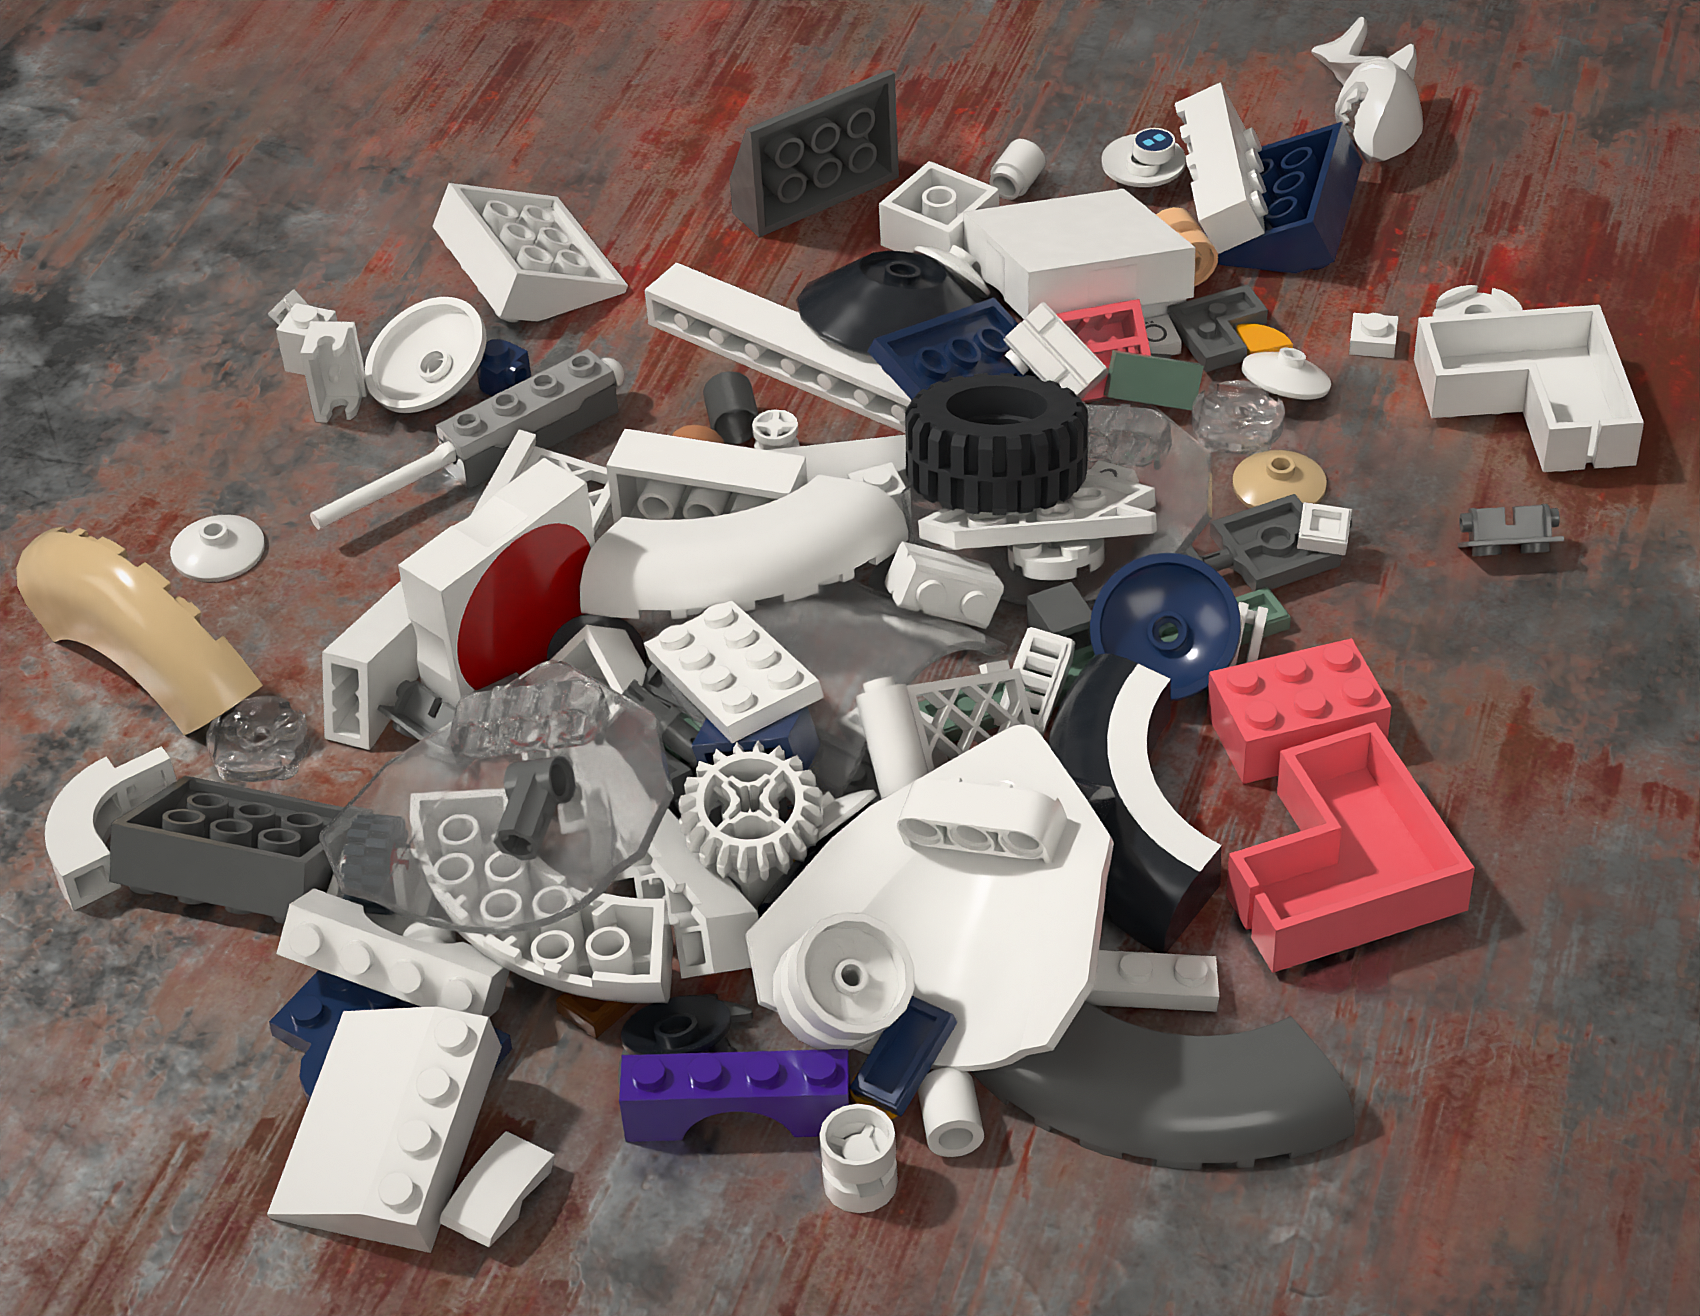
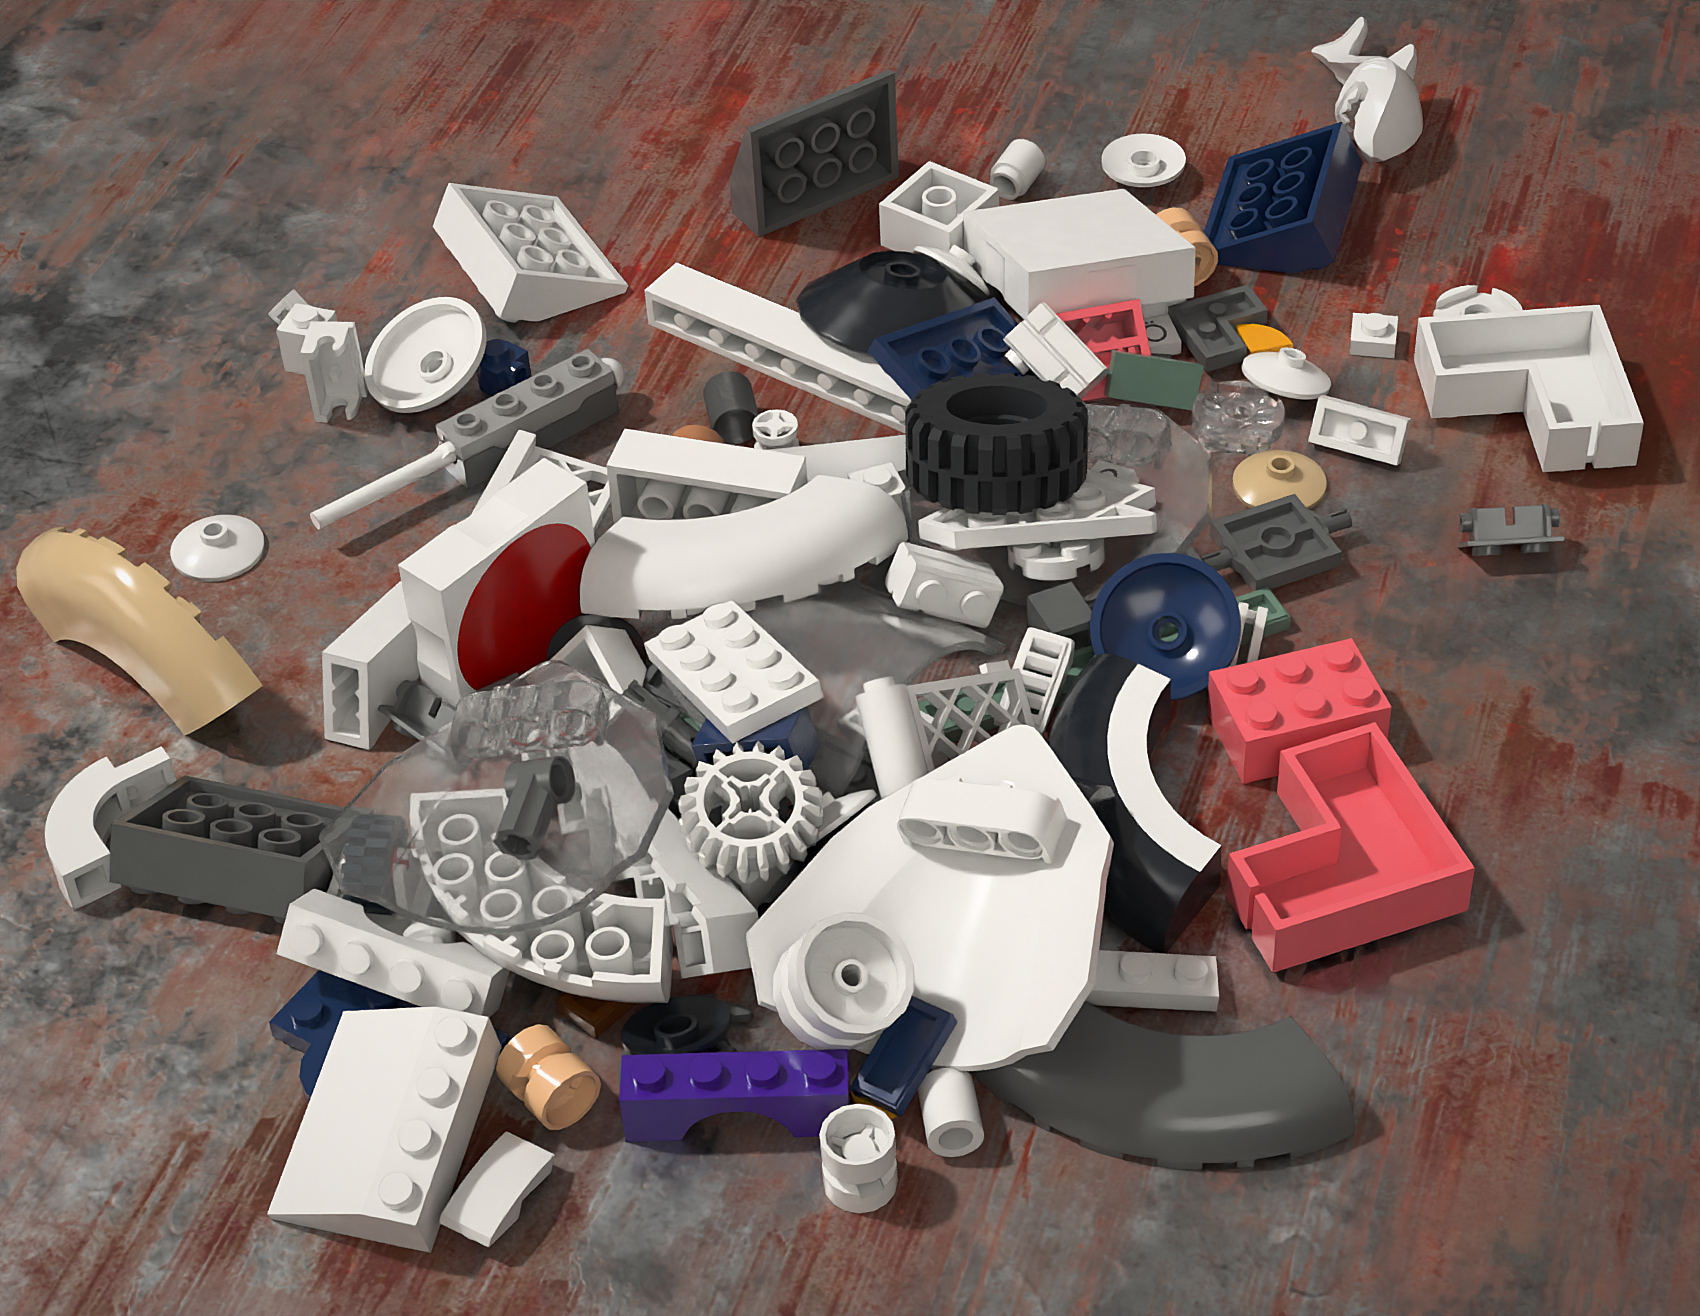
(273, 758): clear plate -> none
(548, 1077): none -> light nougat wheel
(1154, 146): tile -> none
(1223, 168): white wedge -> none
(1324, 528): white tile -> none
(1359, 430): none -> white plate

